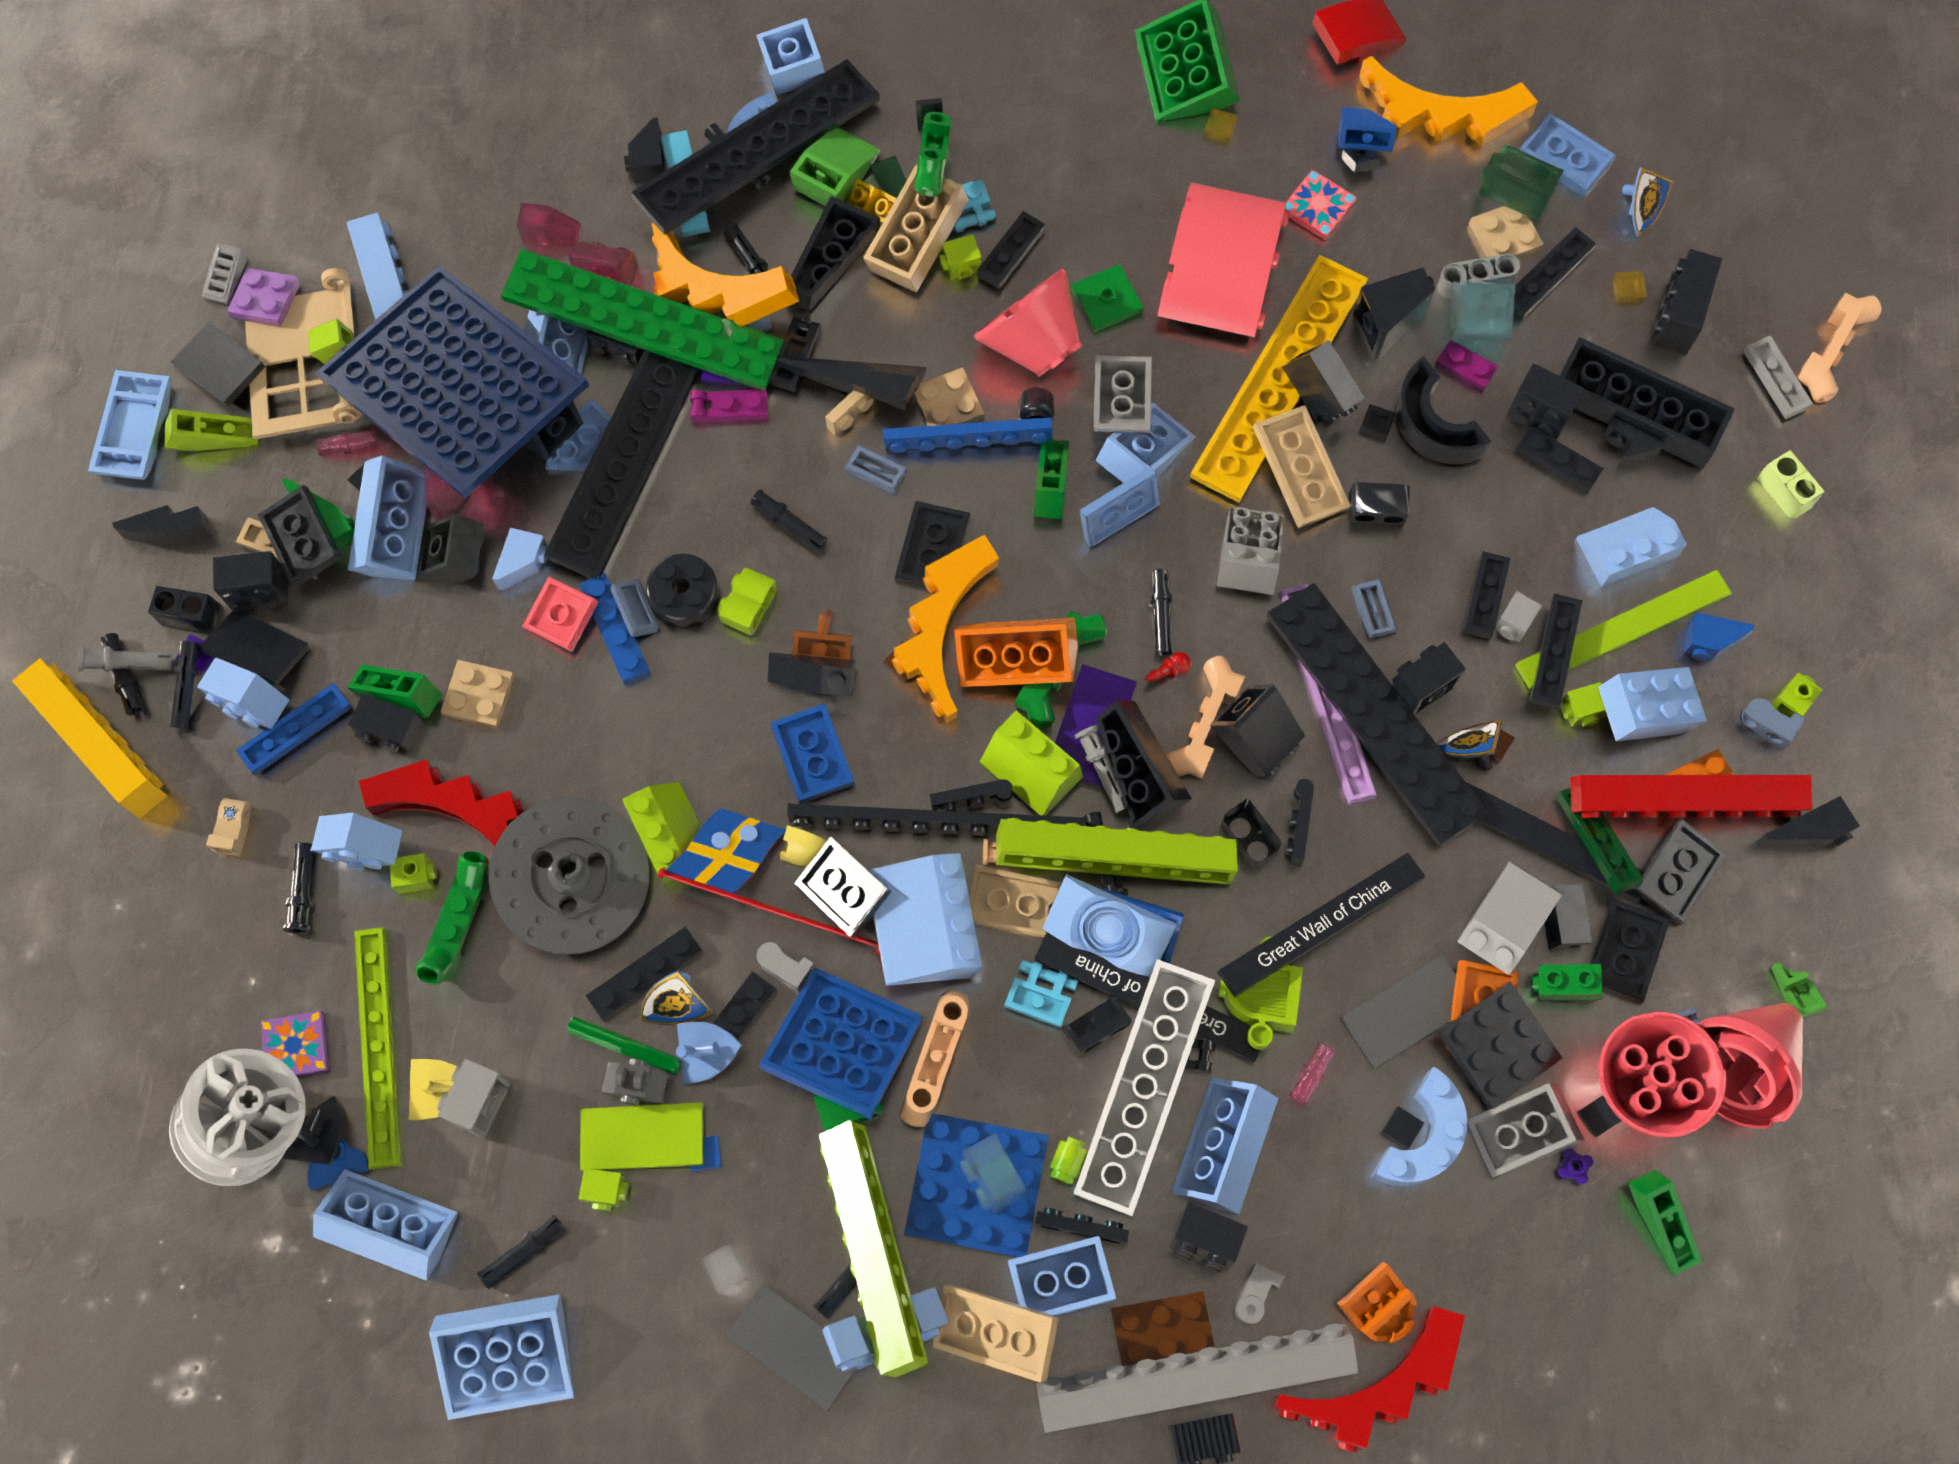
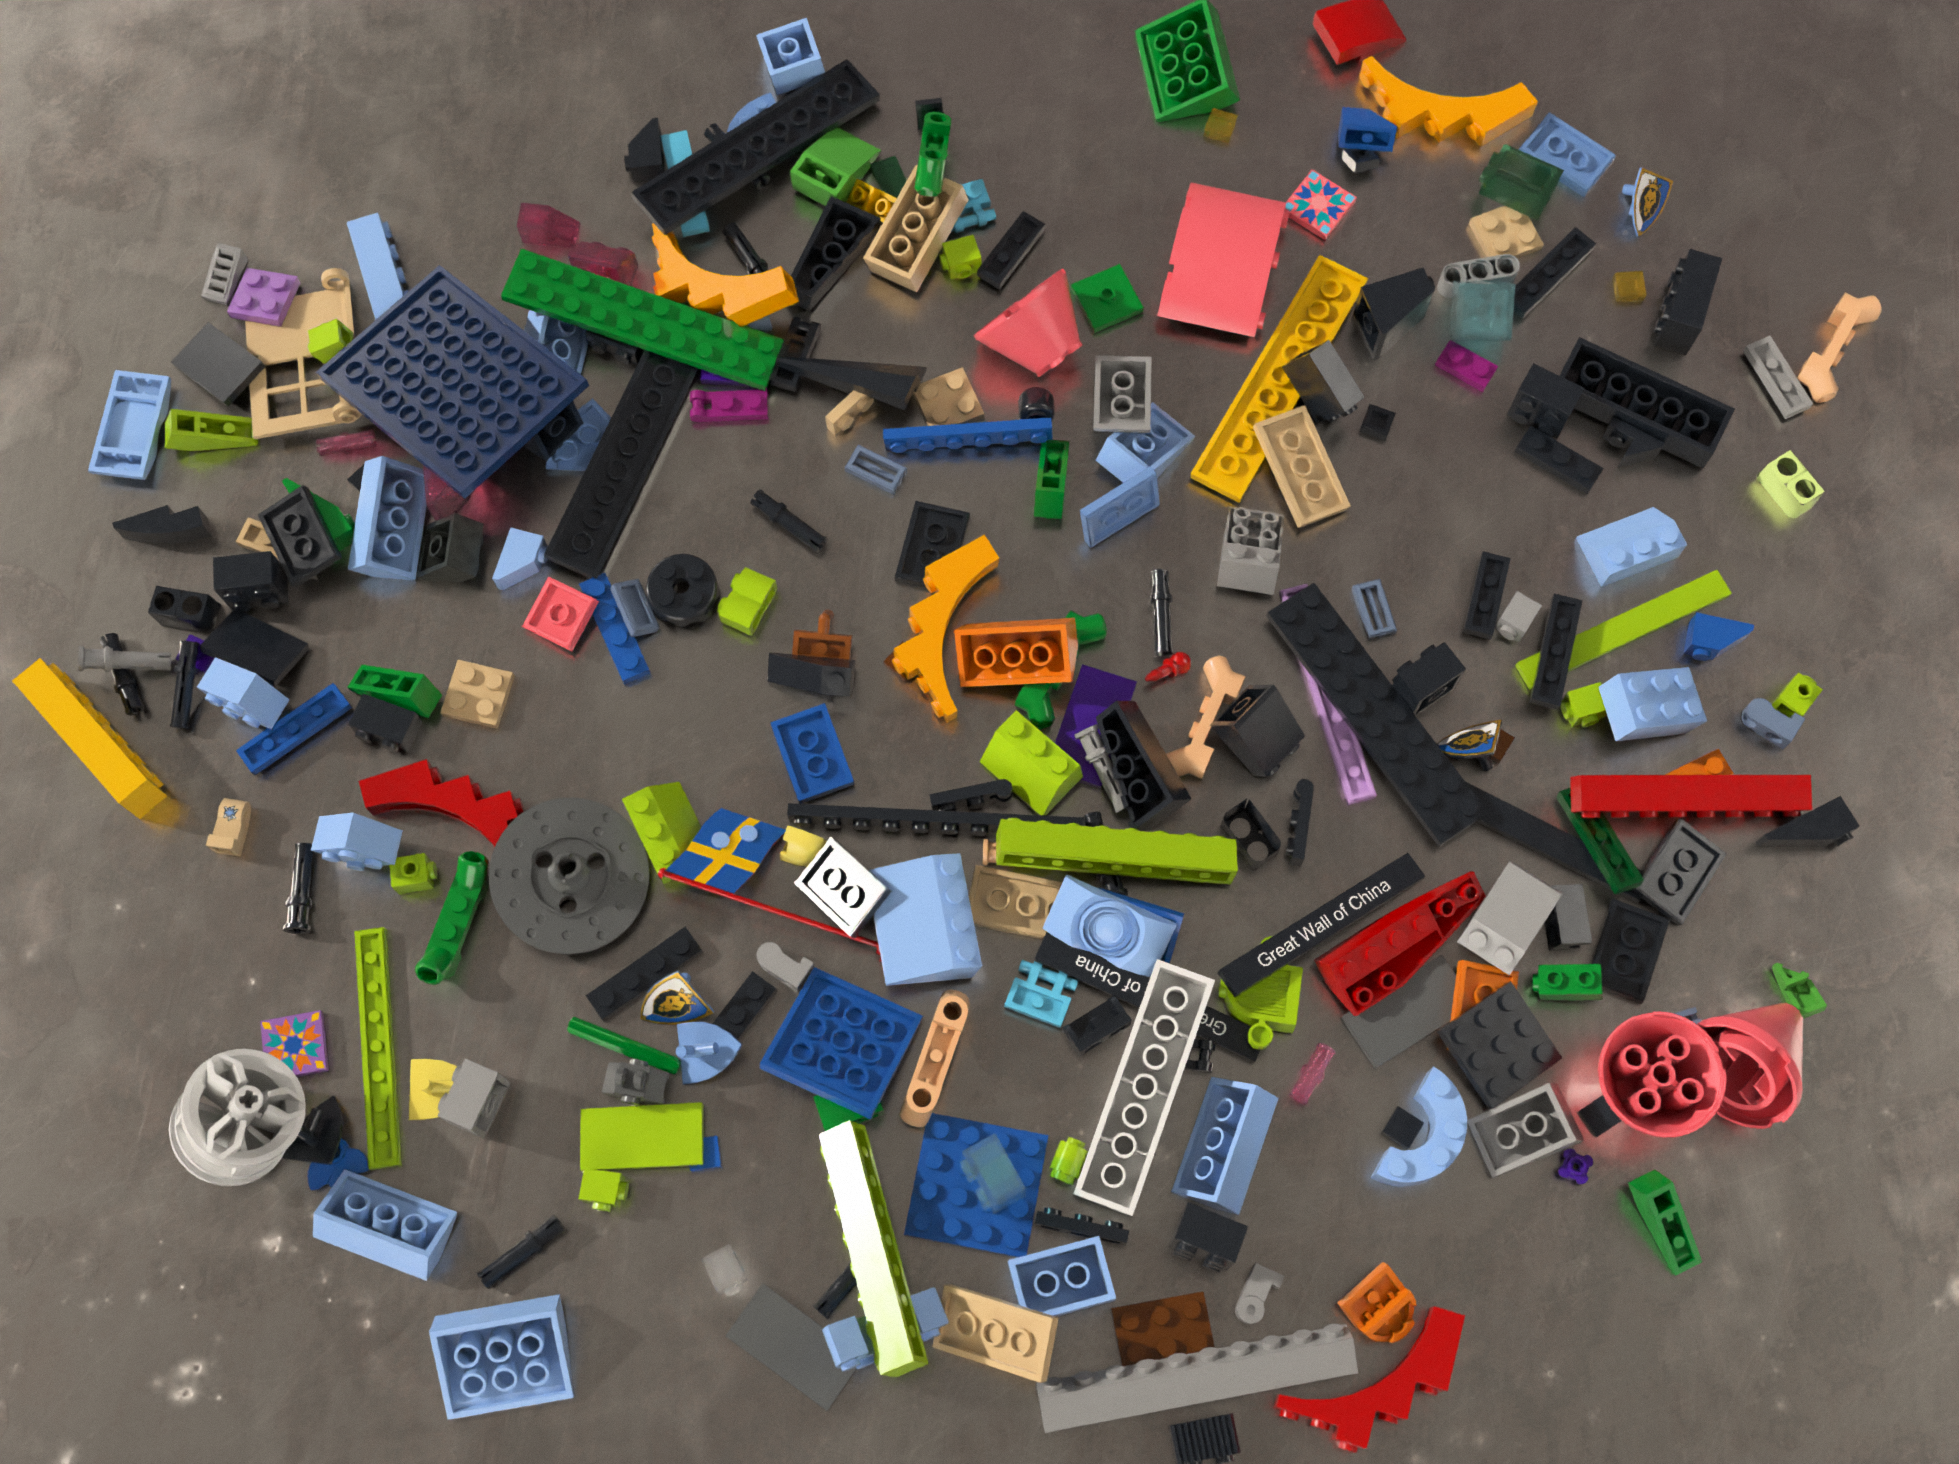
(1379, 503): black piece -> none
(1398, 944): none -> red wedge
(1429, 432): black brick -> none

